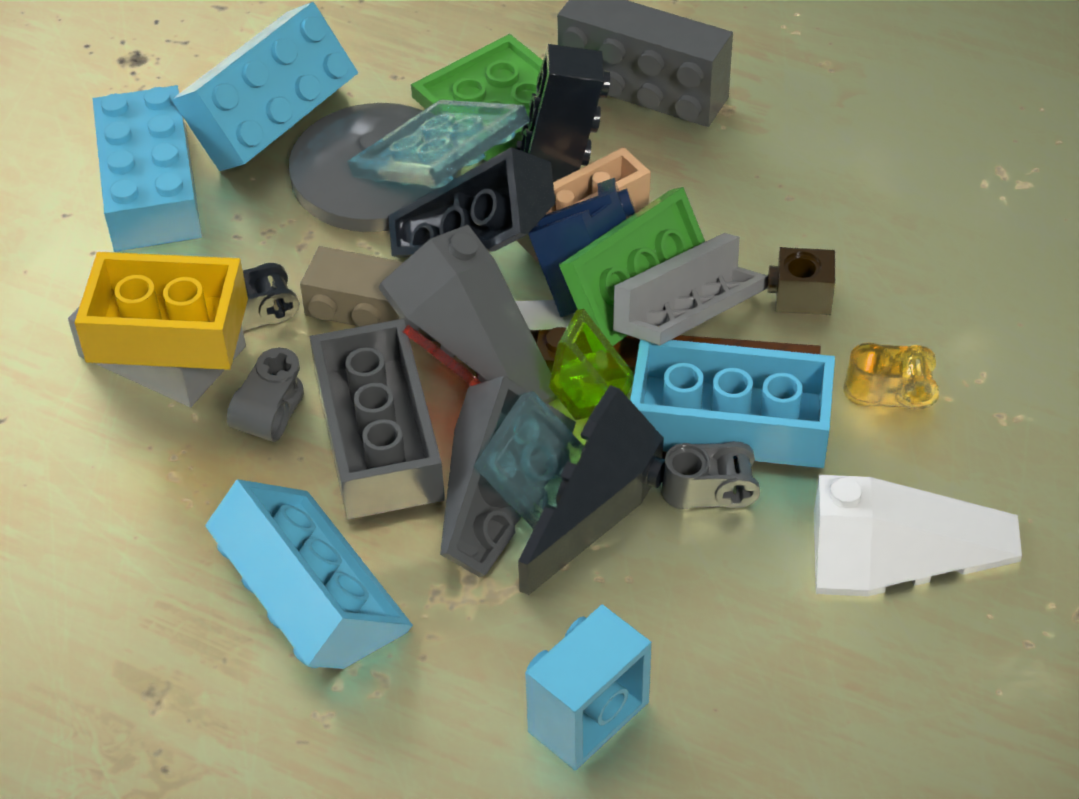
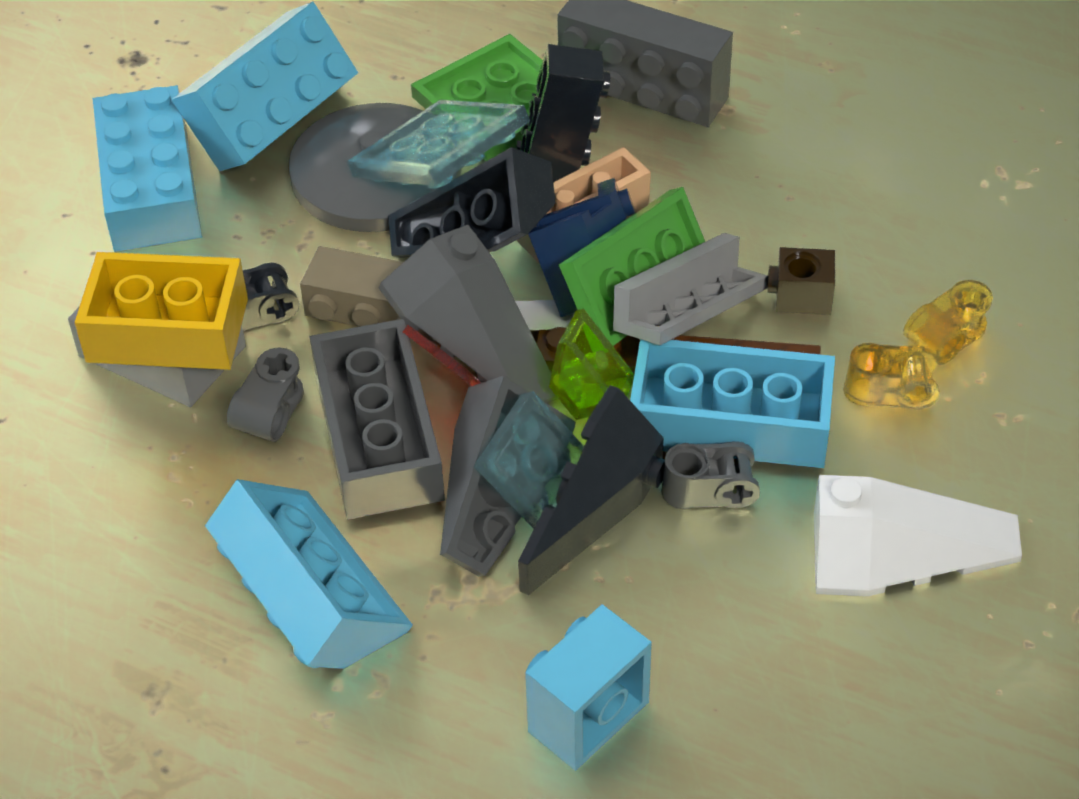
(951, 320): none -> clear yellow piece

